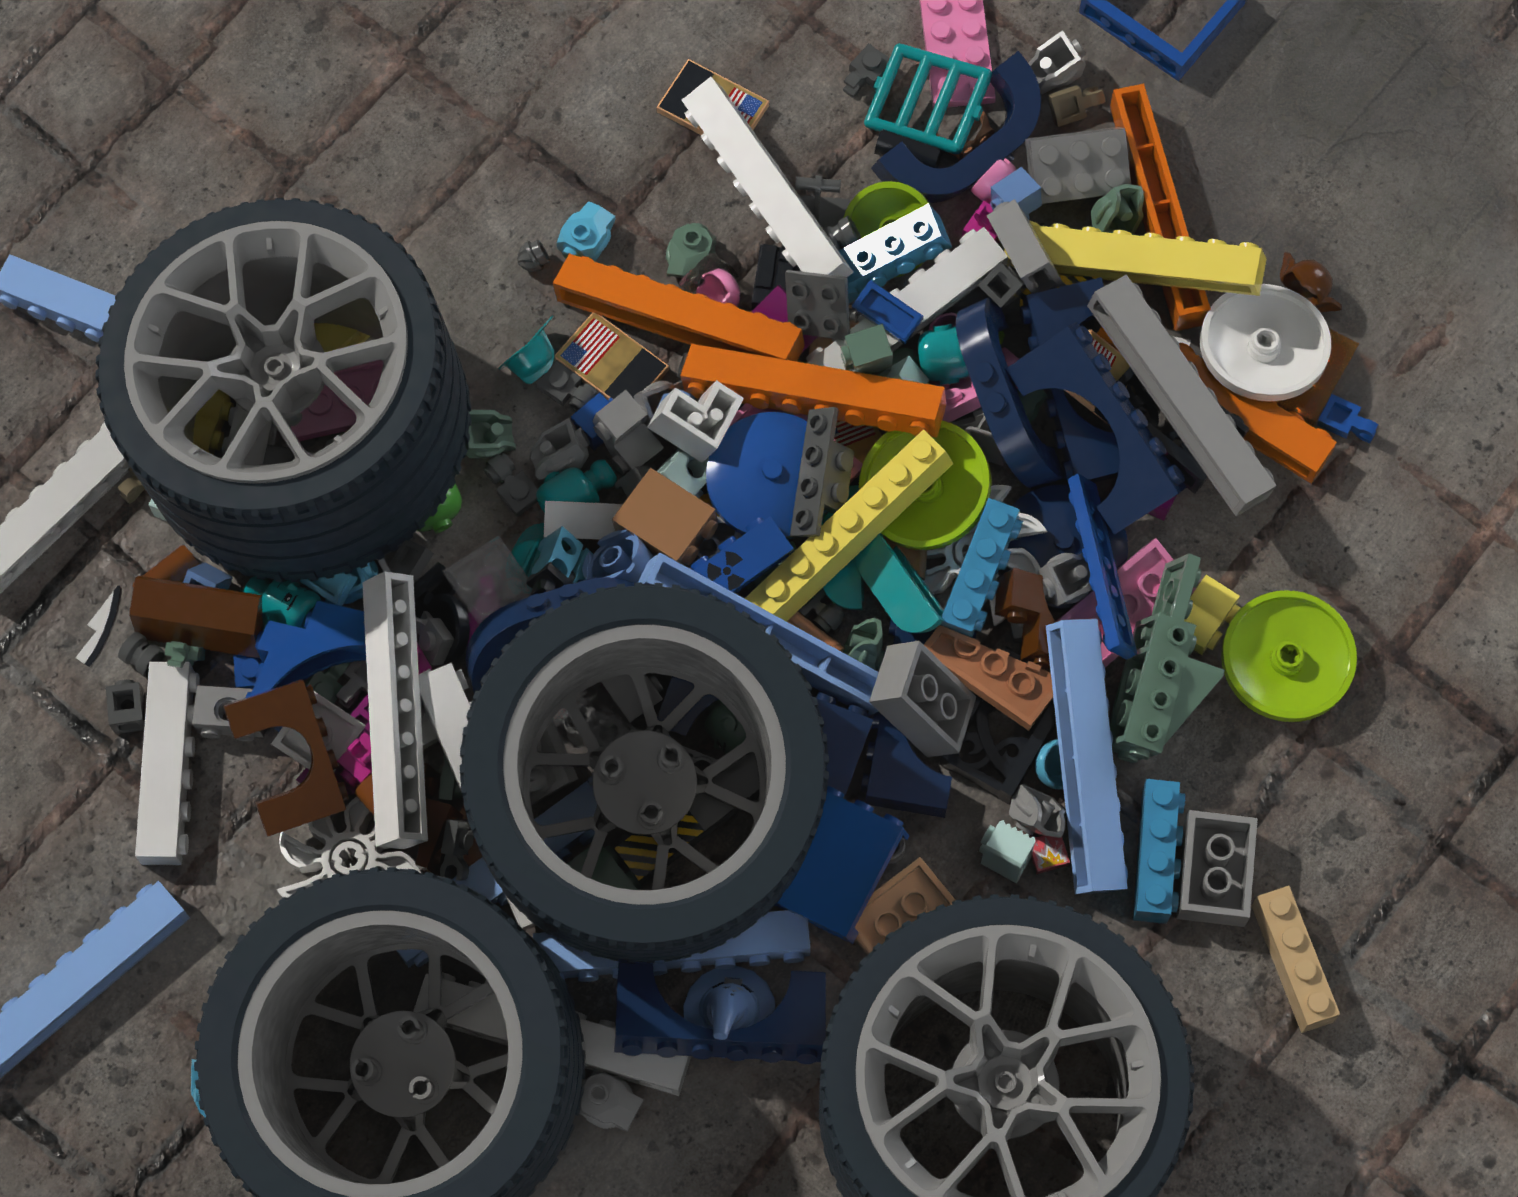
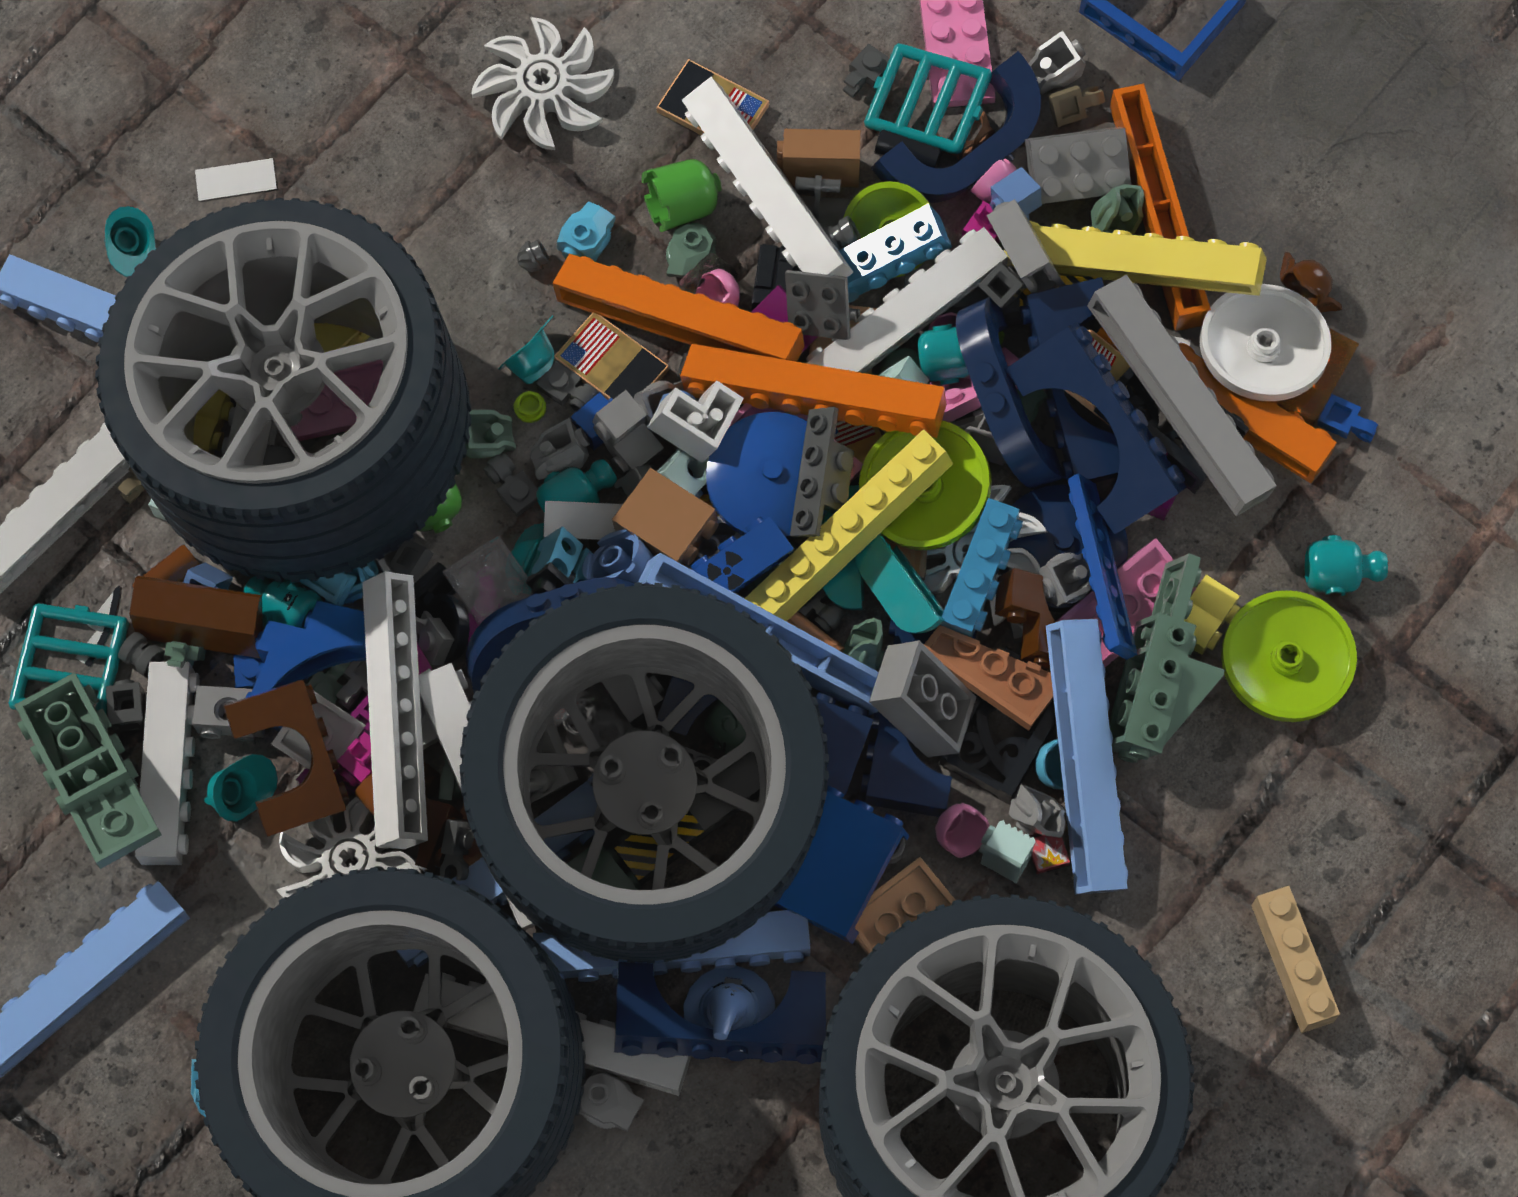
(33, 640): none -> teal bar
(87, 768): none -> sand green wedge
(128, 239): none -> teal piece
(235, 179): none -> white sticker
(240, 785): none -> teal piece
(523, 82): none -> white piece
(530, 407): none -> lime plate
(680, 193): none -> bright green cylinder
(820, 152): none -> medium nougat brick
(867, 351): sand green brick -> none
(885, 309): blue tile -> none
(961, 829): none -> bright pink hair
(1156, 851): dark azure brick -> none
(1217, 868): light grey brick -> none
(1339, 566): none -> teal piece

